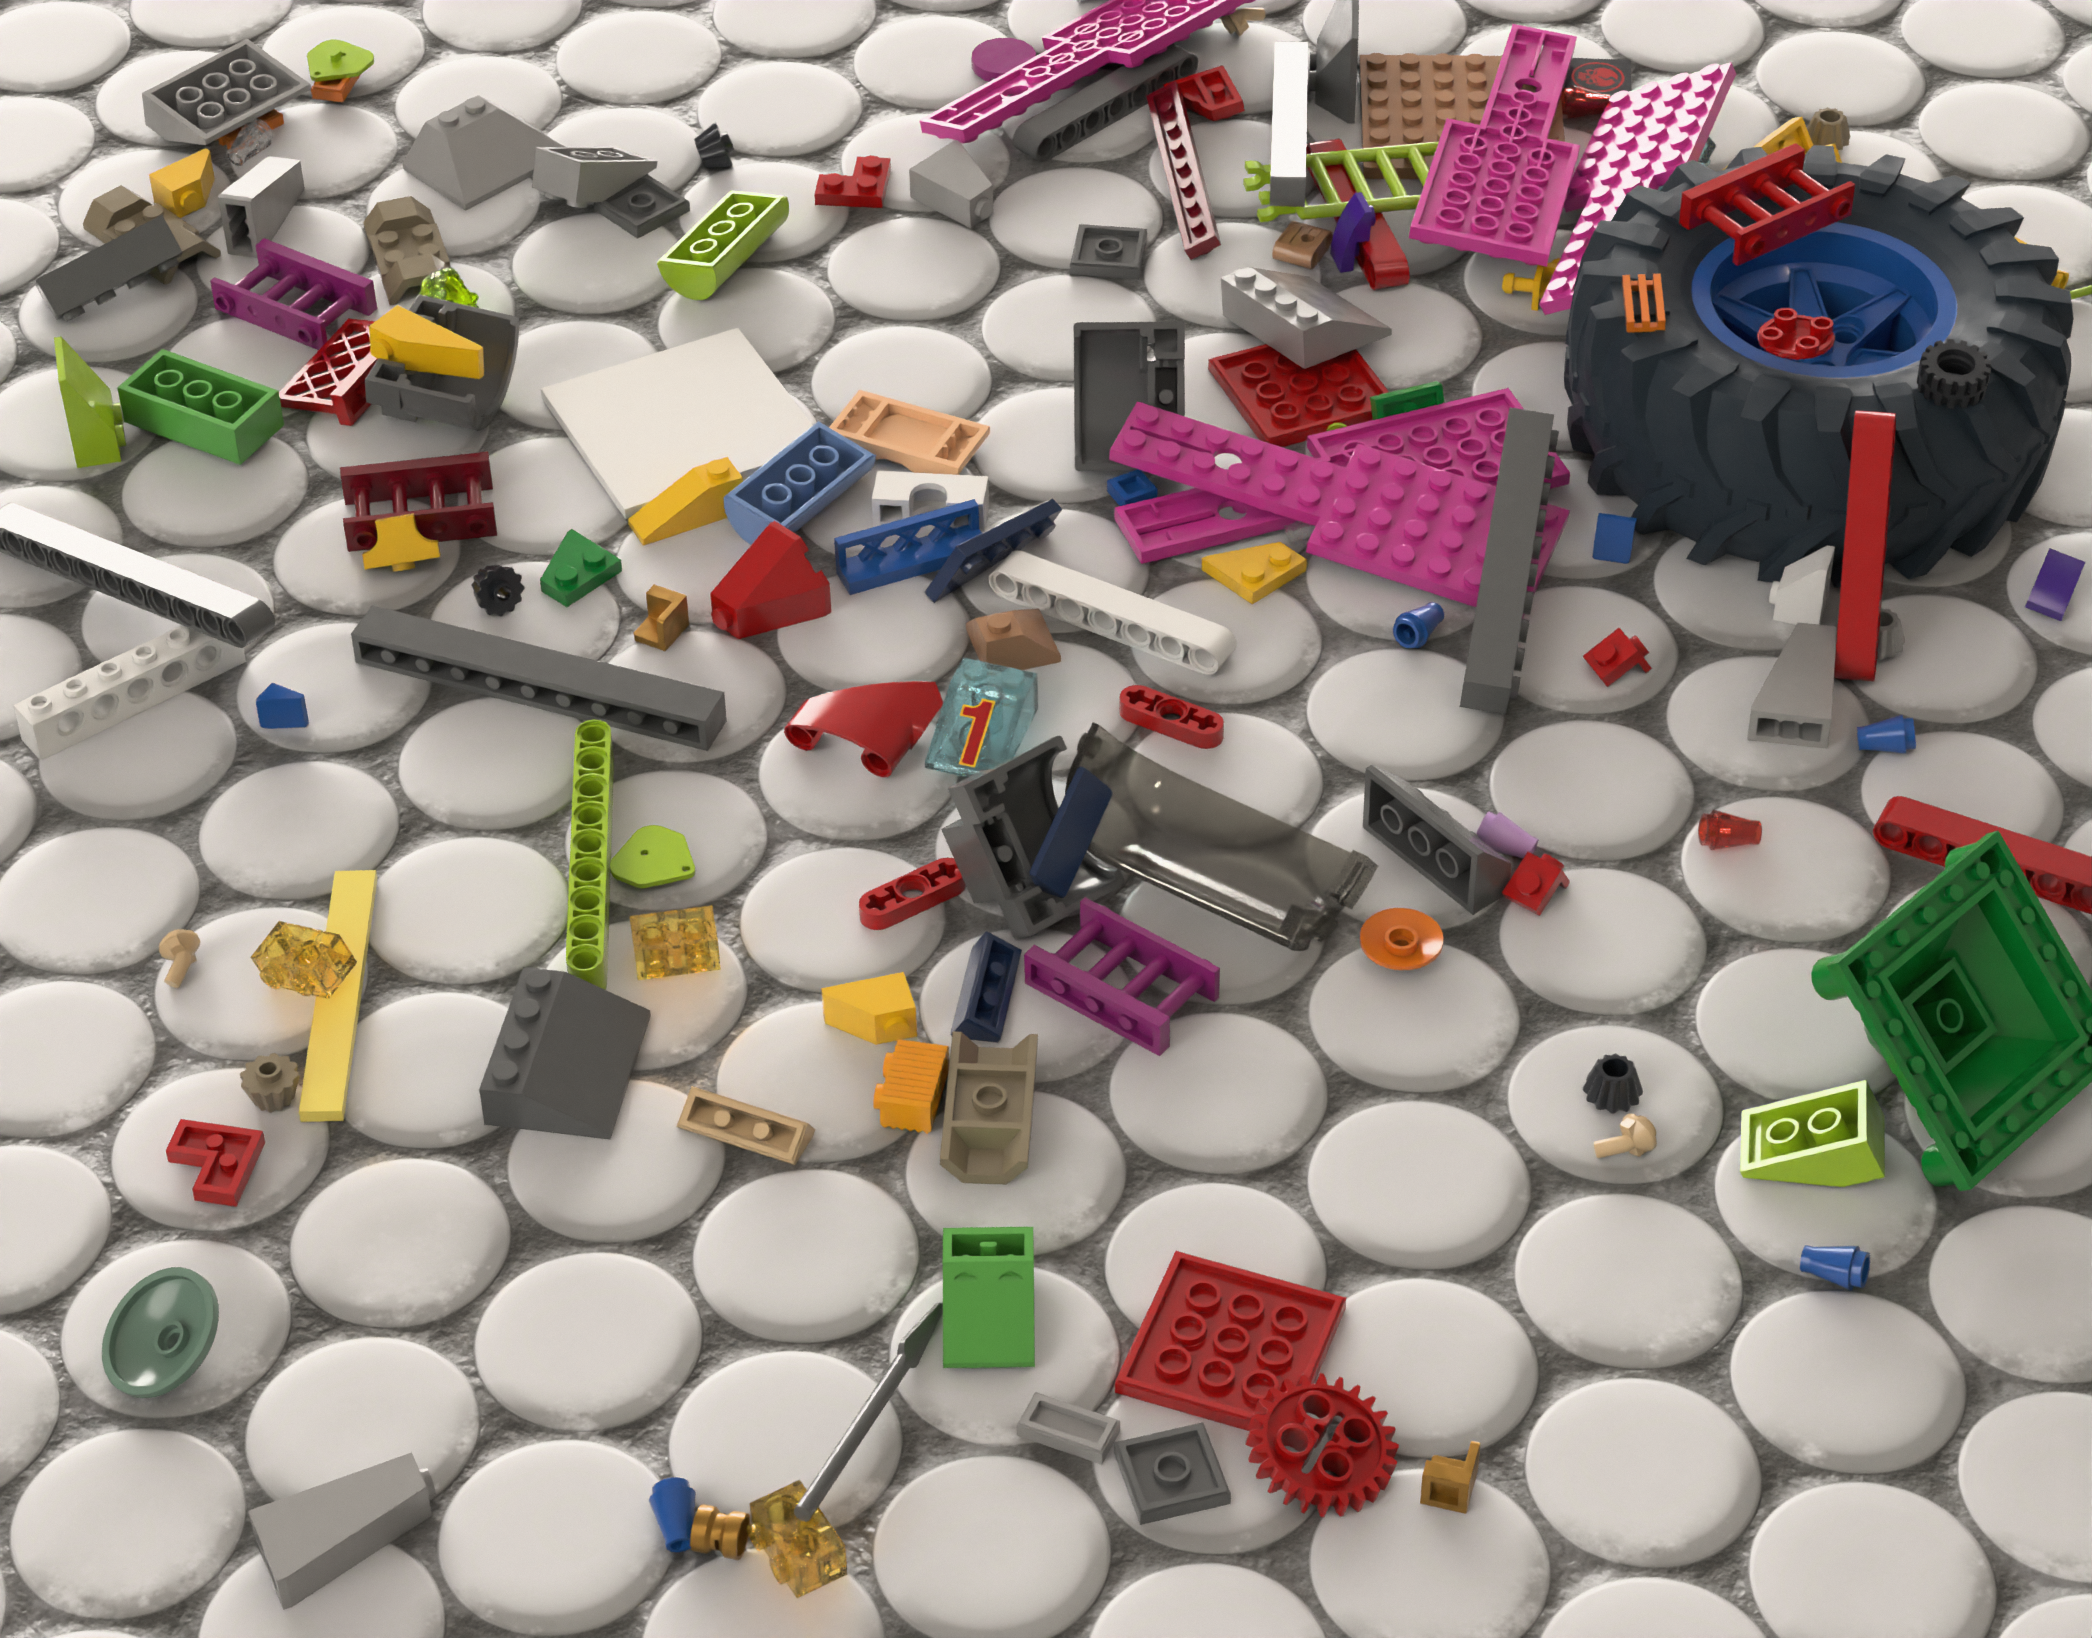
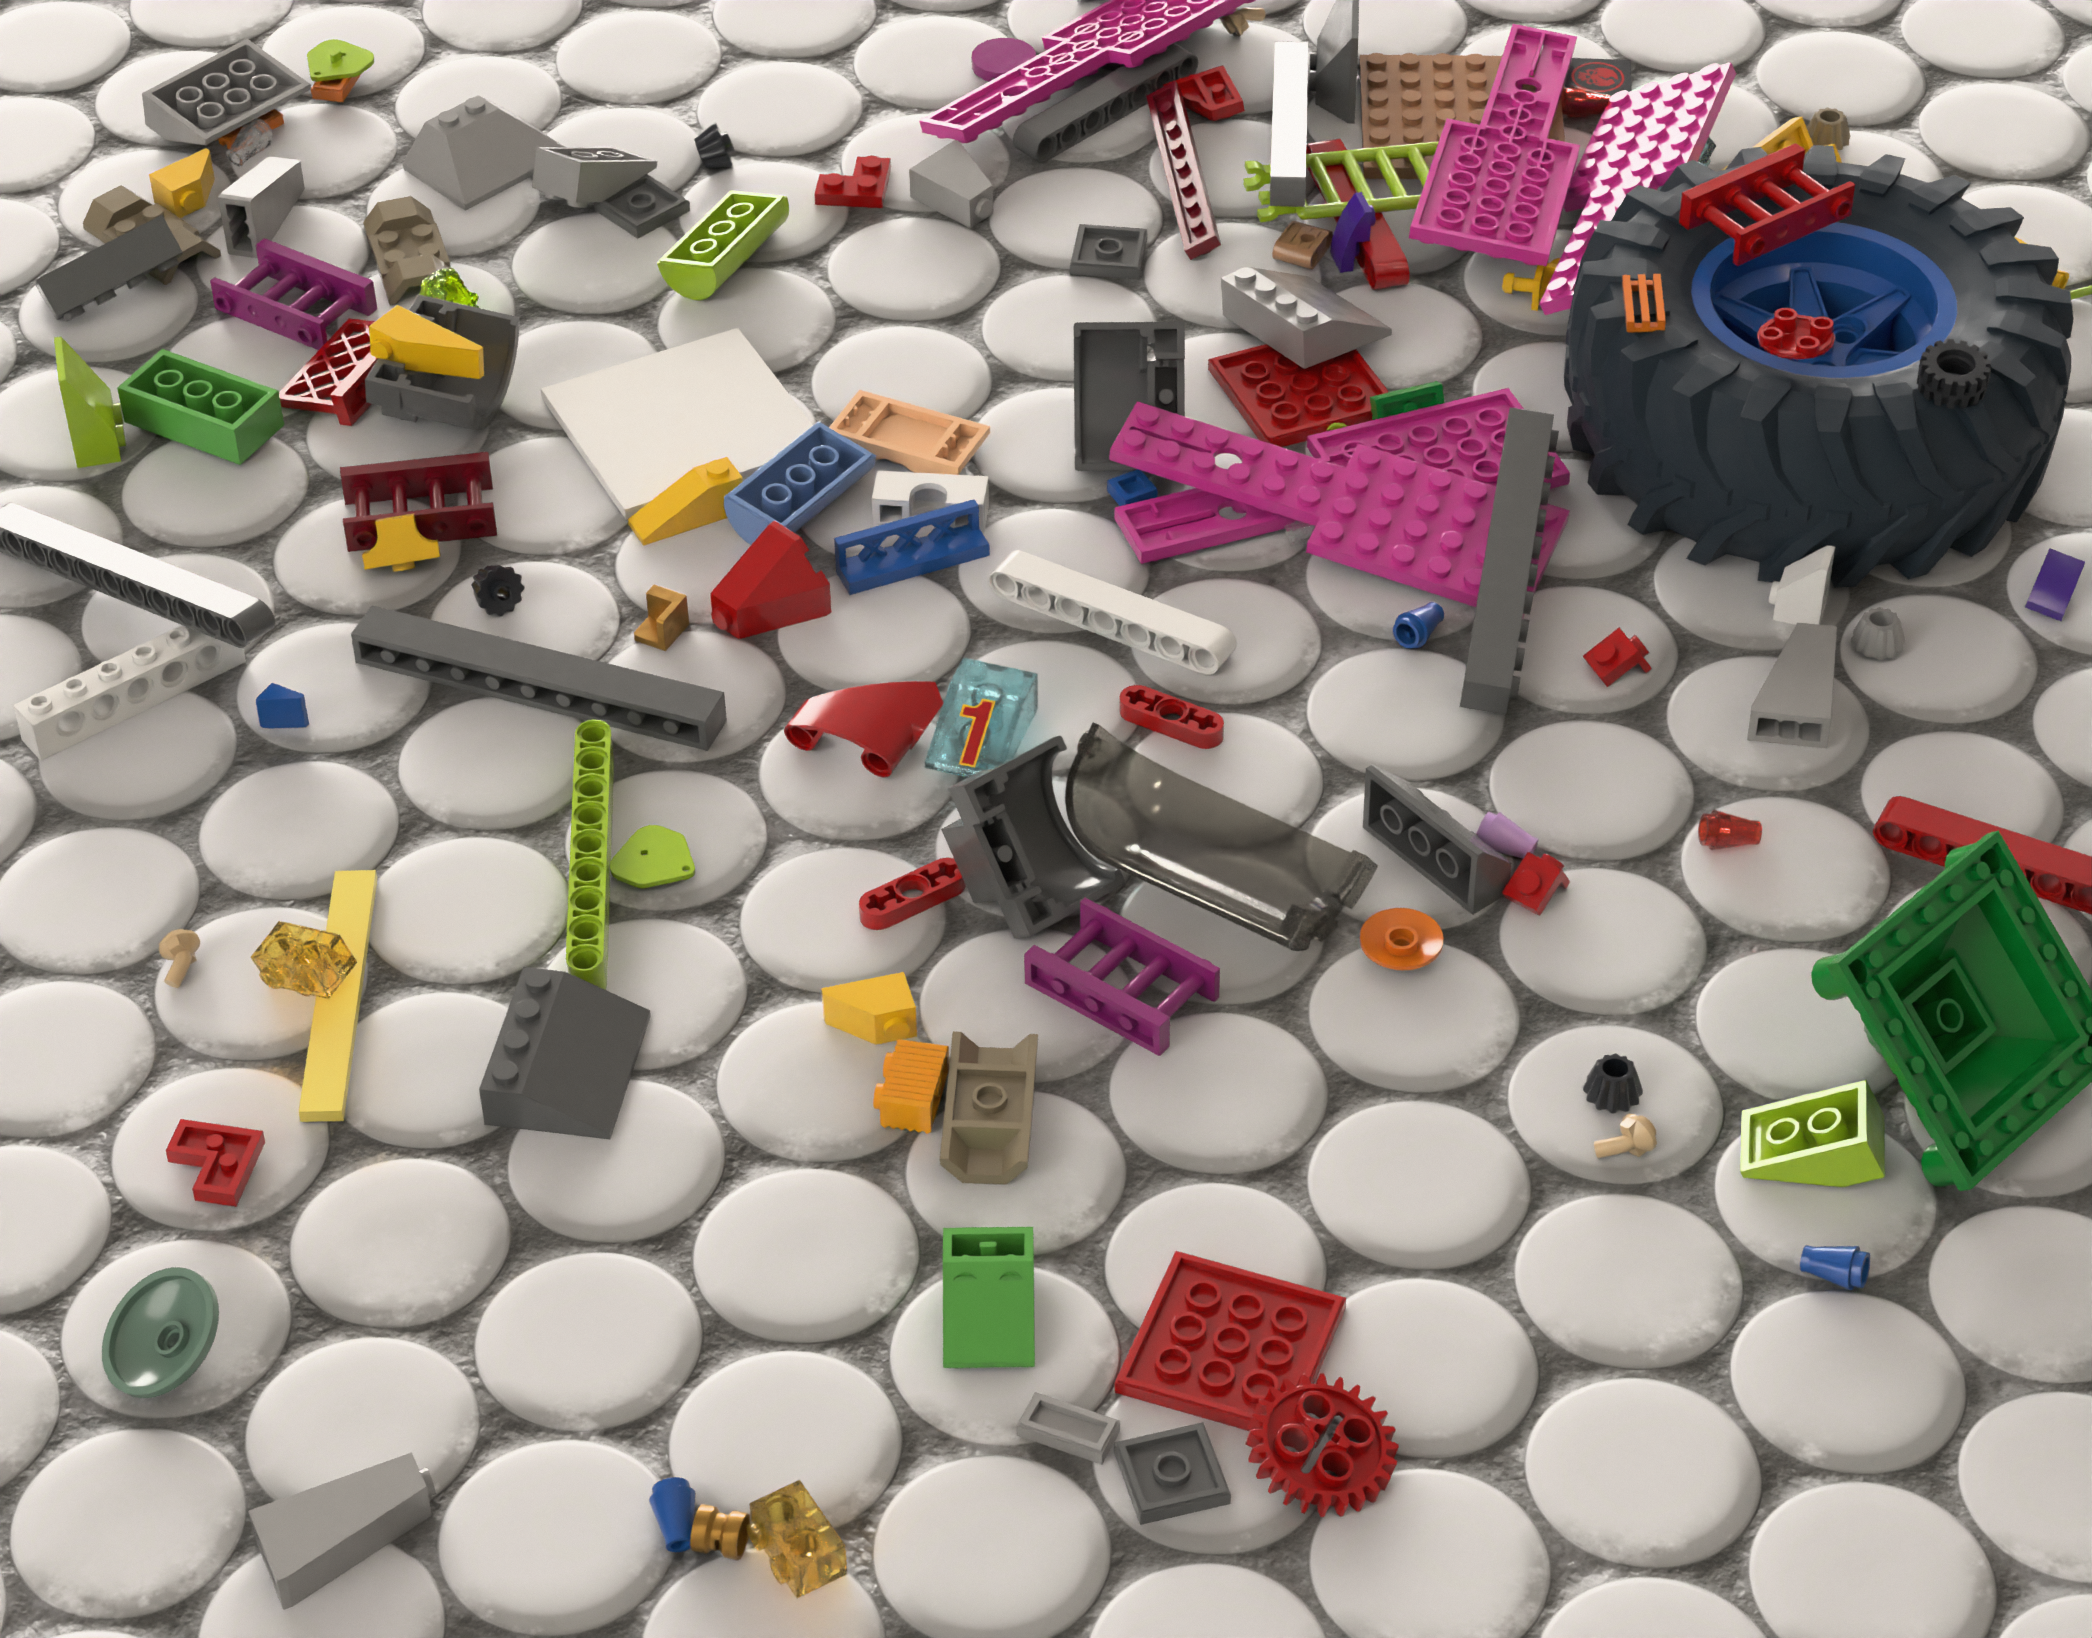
(270, 1081): dark tan piece -> none
(577, 569): green wing -> none
(675, 942): clear yellow brick -> none
(745, 1126): tan slope -> none
(908, 1356): dark grey piece -> none
(986, 989): dark blue slope -> none
(991, 547): dark blue wing -> none
(1013, 639): medium nougat slope -> none
(1070, 833): dark blue slope -> none
(1256, 569): yellow wing -> none
(1449, 1481): pearl gold panel -> none
(1614, 538): blue slope -> none
(1865, 545): red beam -> none
(1889, 735): blue cone -> none

